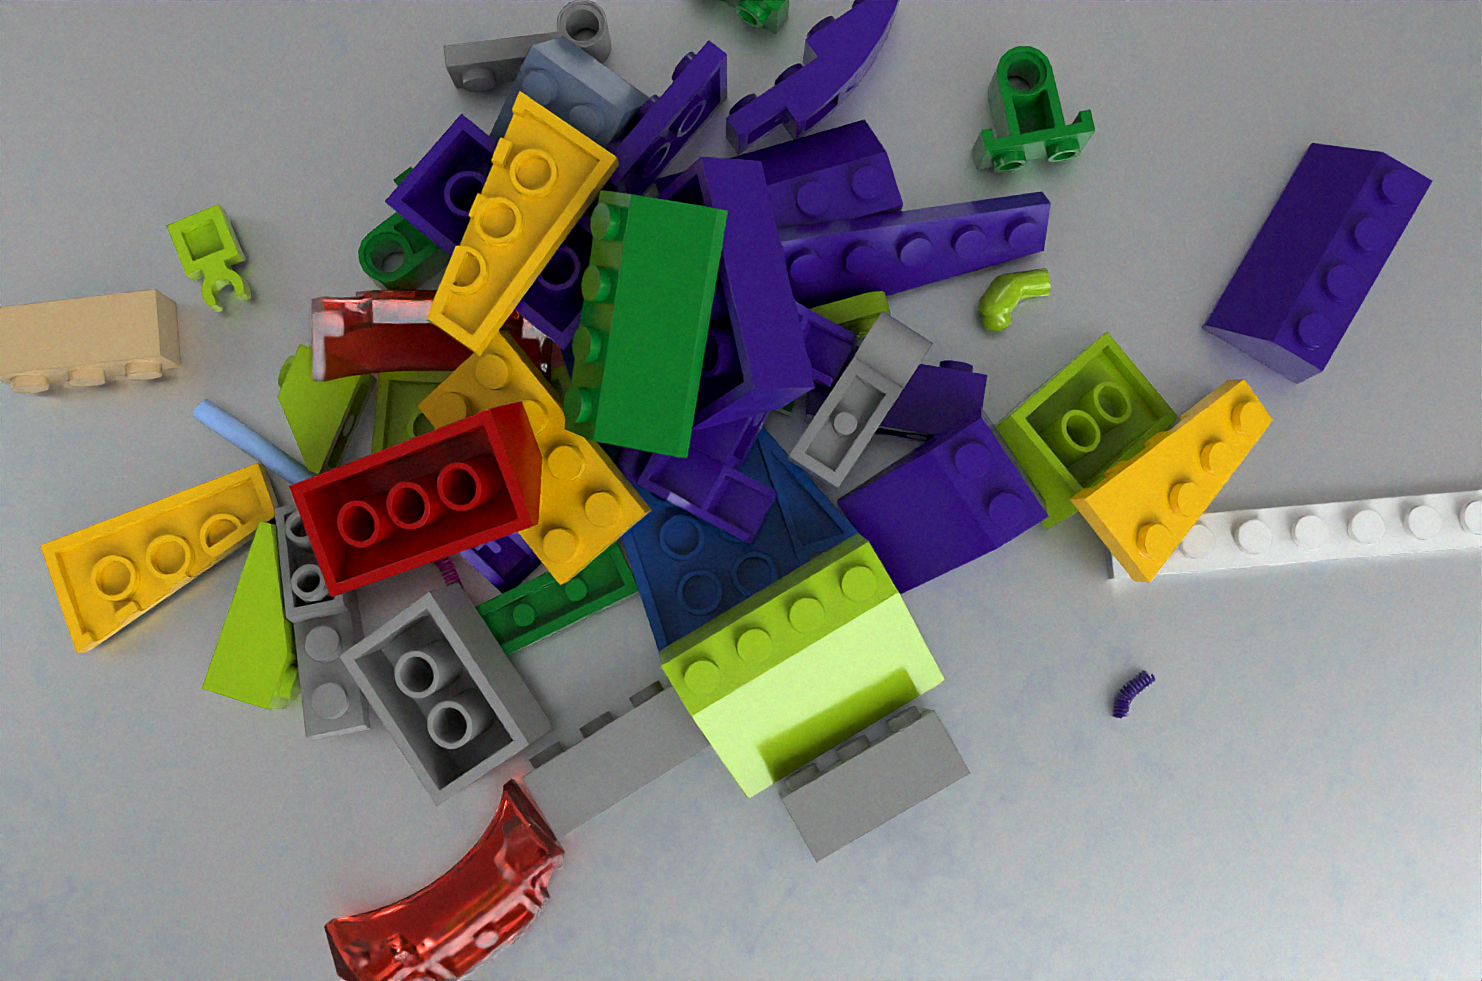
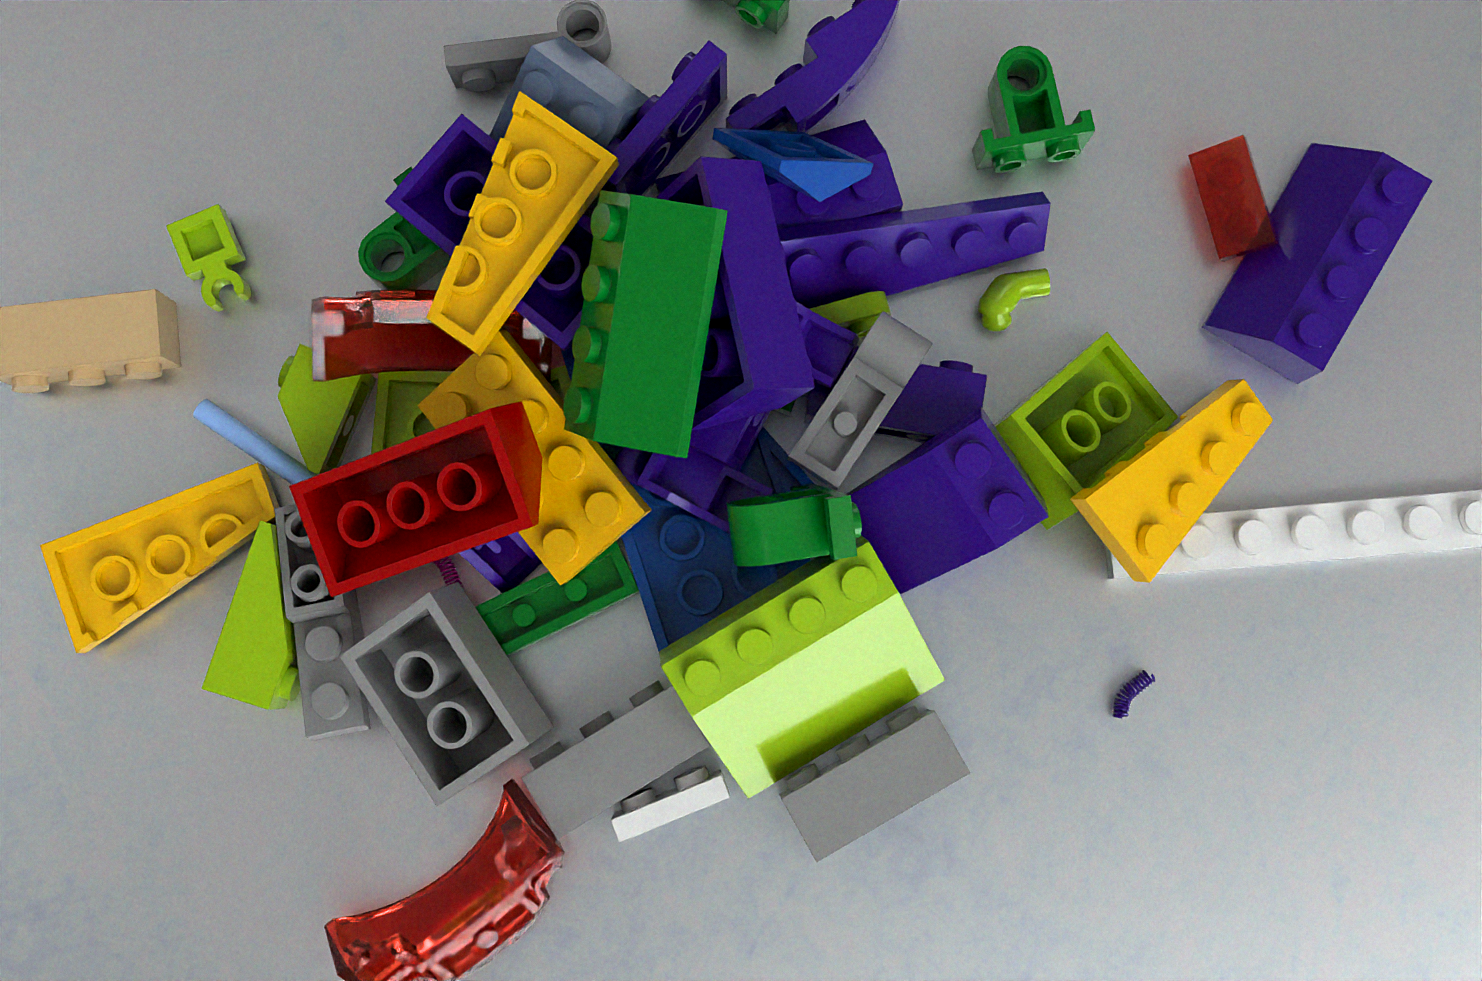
(645, 811): none -> white plate
(793, 526): none -> green pin
(797, 159): none -> blue slope
(1233, 198): none -> clear red plate

